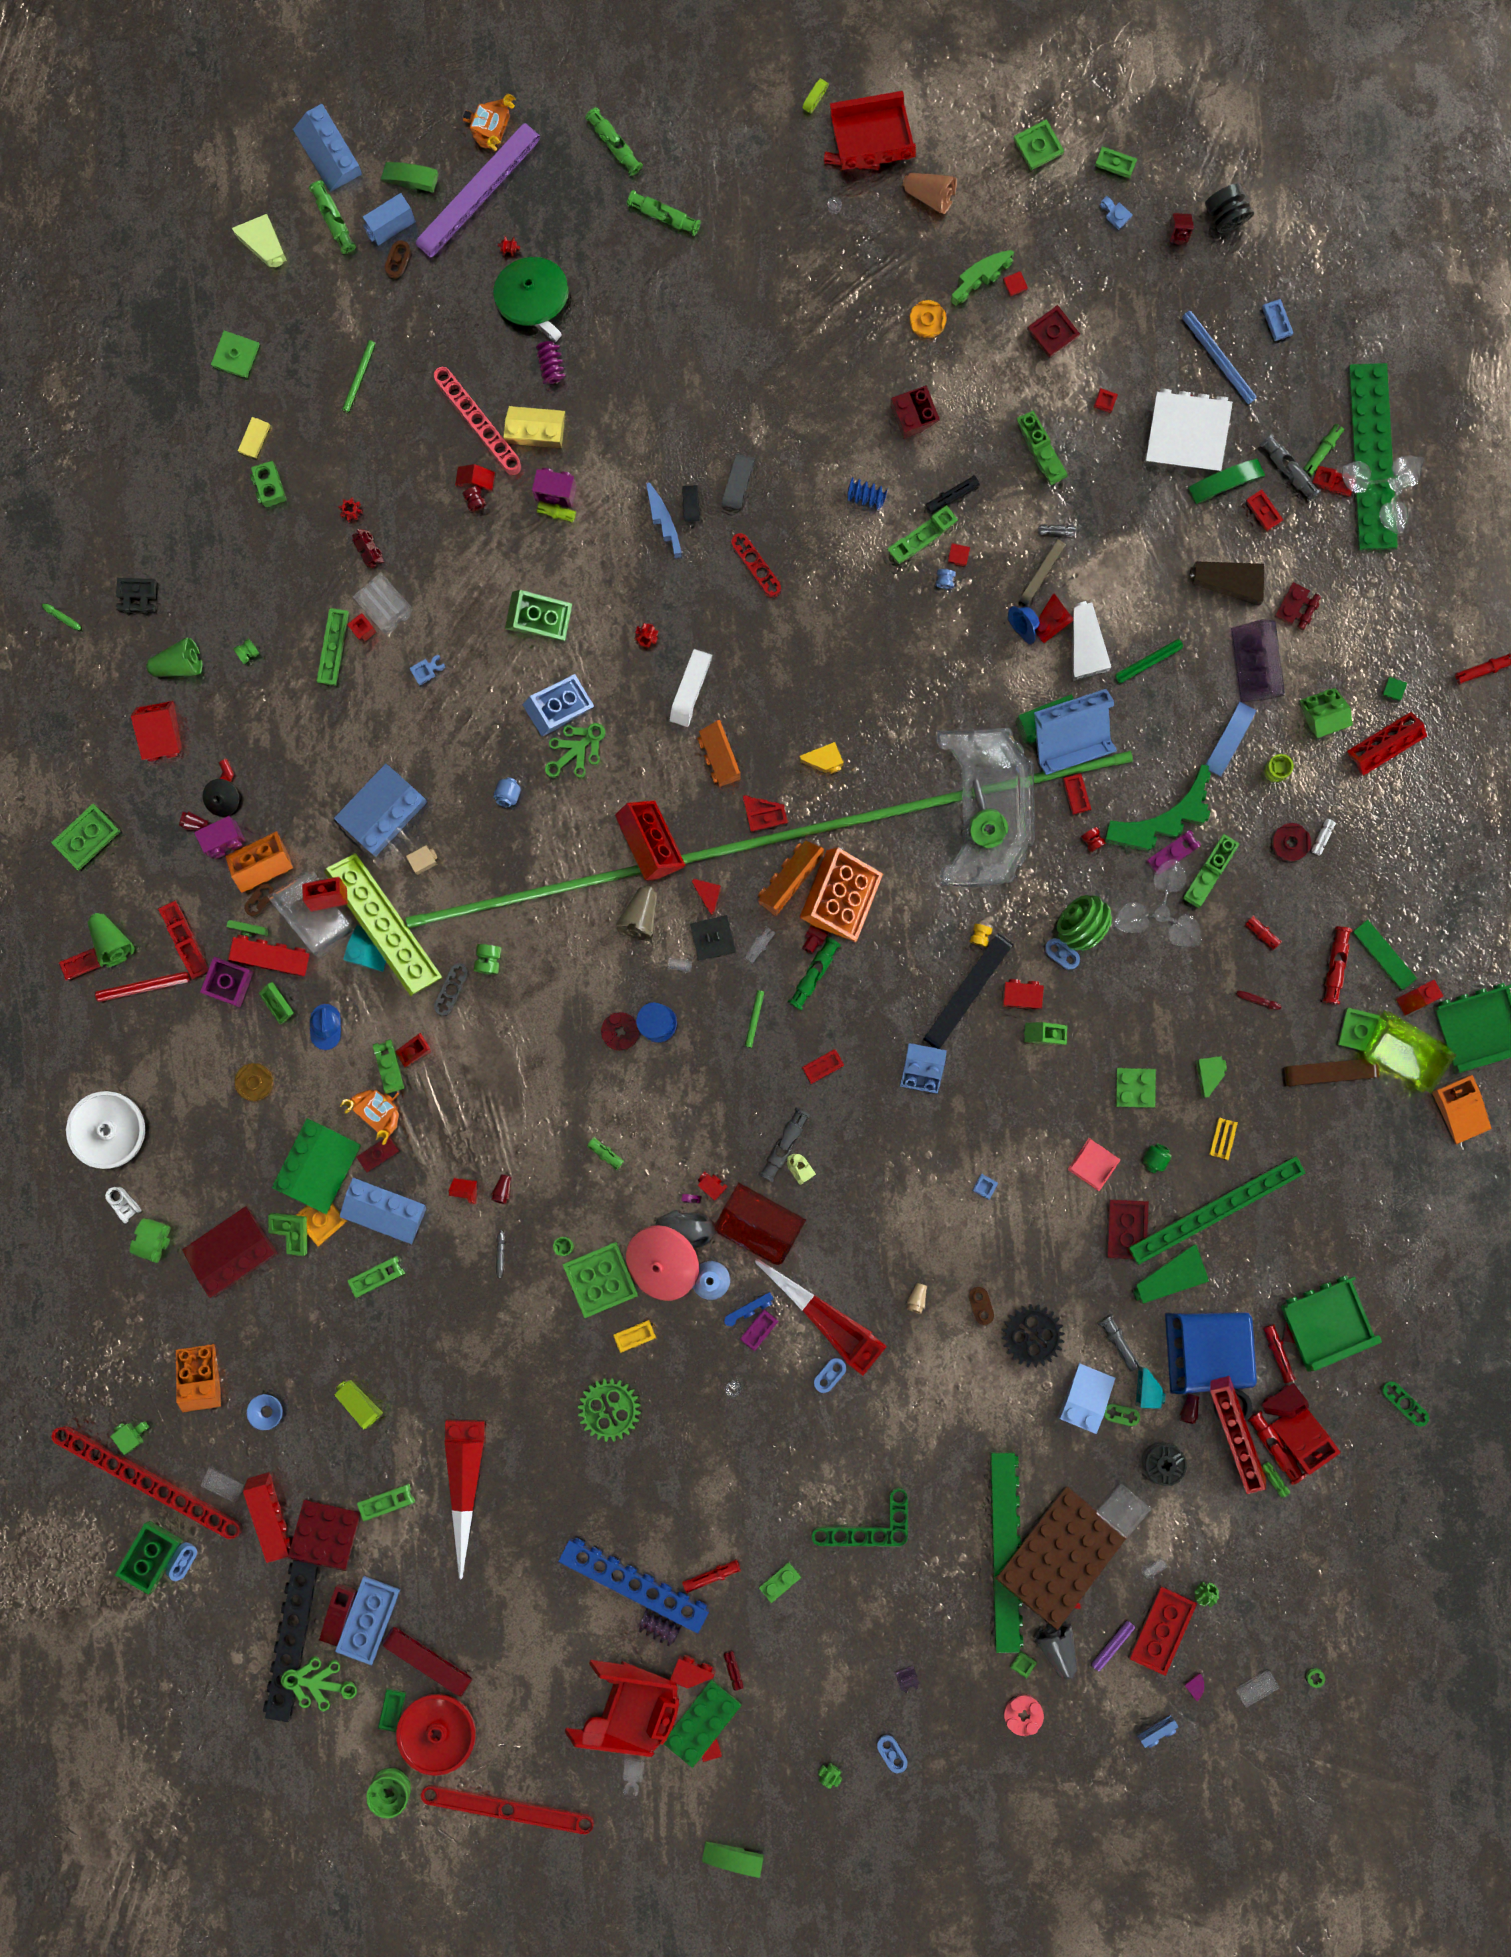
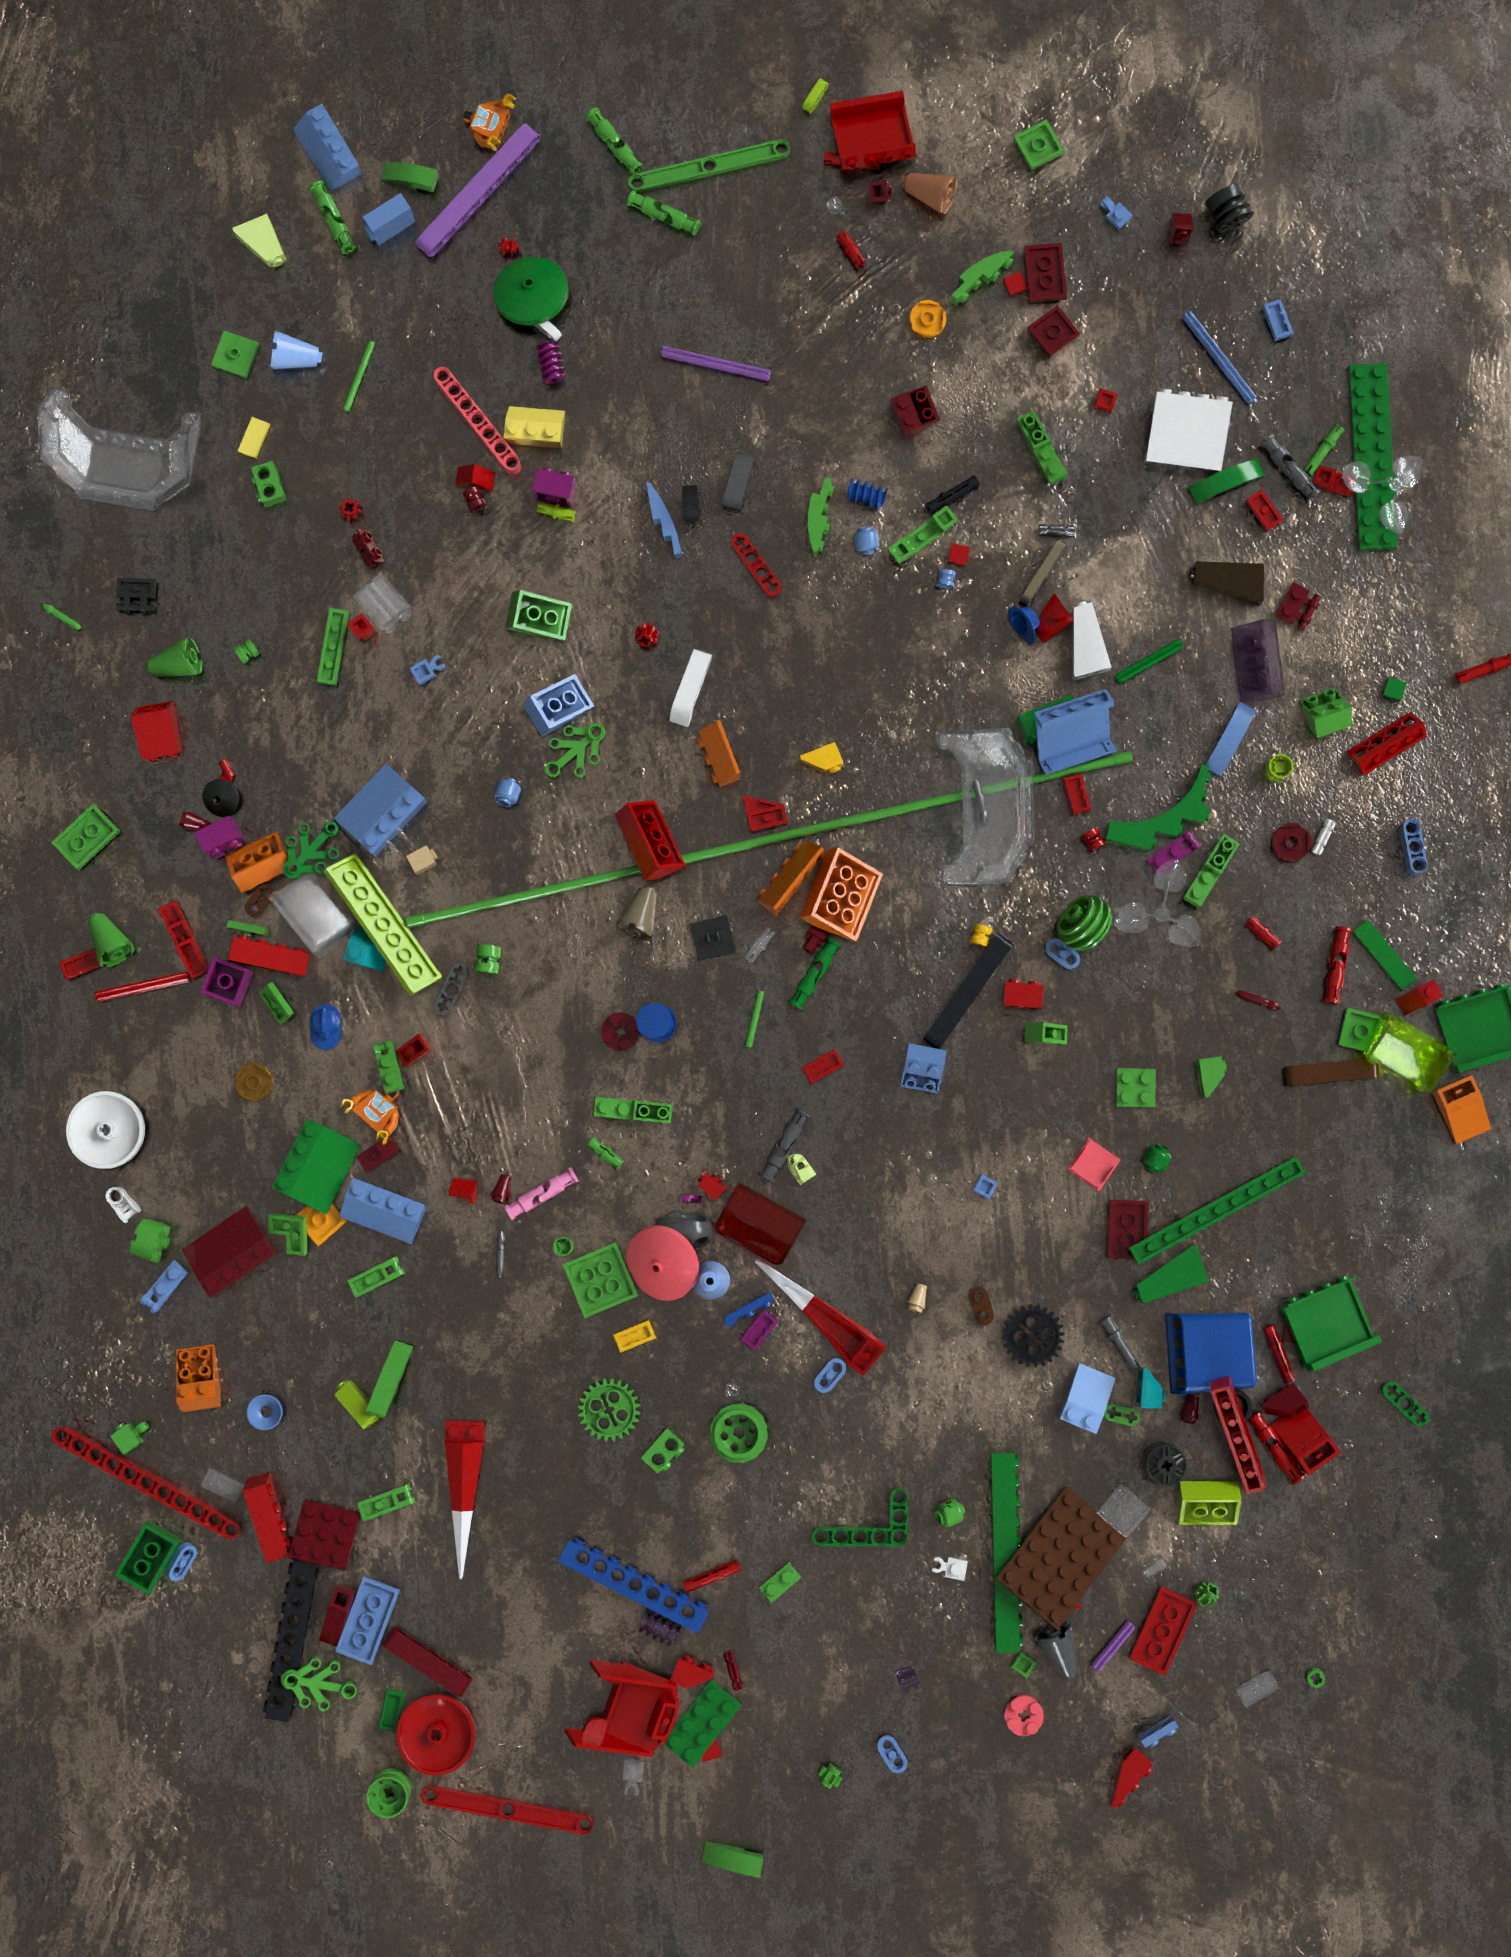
(115, 464): none -> clear windscreen
(165, 1286): none -> medium blue plate
(293, 353): none -> light blue cone
(308, 852): none -> green plant
(324, 894): red brick -> none
(389, 1379): none -> bright green slope
(397, 260): reddish brown plate -> none
(553, 1186): none -> bright pink piece
(632, 1110): none -> bright green slope
(659, 1447): none -> bright green brick
(680, 964): clear pin -> none
(708, 893): red slope -> none
(715, 363): none -> medium lavender axle
(722, 163): none -> bright green beam
(743, 1453): none -> bright green wheel
(818, 523): none -> bright green slope
(851, 249): none -> red pin
(866, 540): none -> medium blue head
(880, 191): none -> dark red brick
(949, 1513): none -> bright green head
(953, 1568): none -> white plate
(979, 822): bright green plate -> none
(1045, 272): none -> dark red plate
(1116, 162): bright green plate -> none
(1129, 1773): none -> red slope
(1195, 1686): magenta tile -> none
(1209, 1502): none -> lime slope
(1230, 1140): yellow tile -> none
(1275, 1479): bright green axle -> none
(1416, 838): none -> medium blue beam

